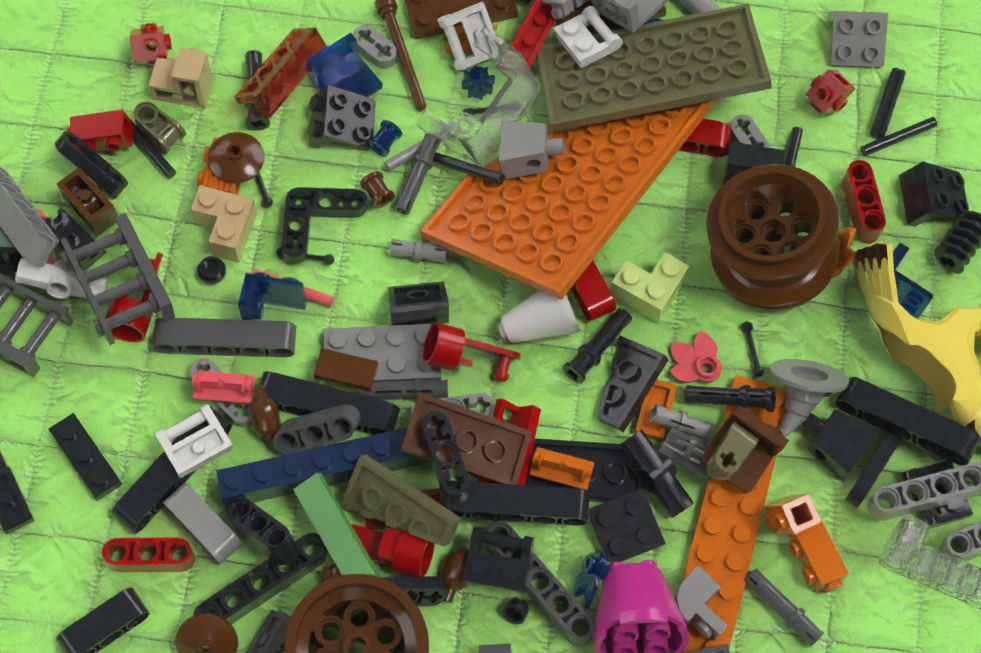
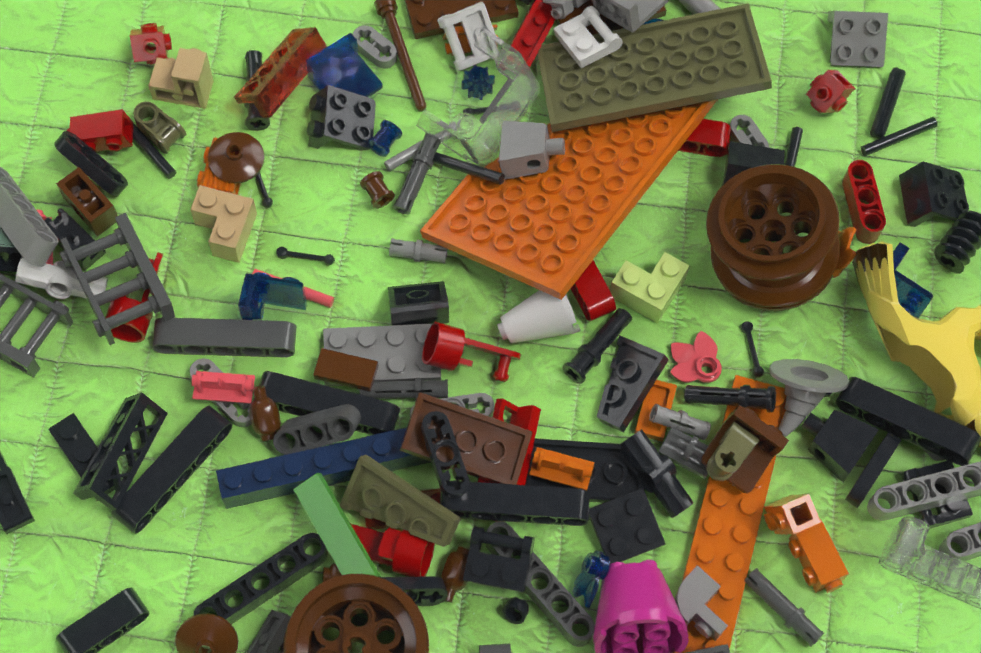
(111, 447): none -> black fence
(138, 546): red beam -> none
(197, 448): white plate -> none
(202, 523): light grey beam -> none
(211, 270): black plate -> none
(262, 531): black beam -> none
(305, 211): black beam -> none

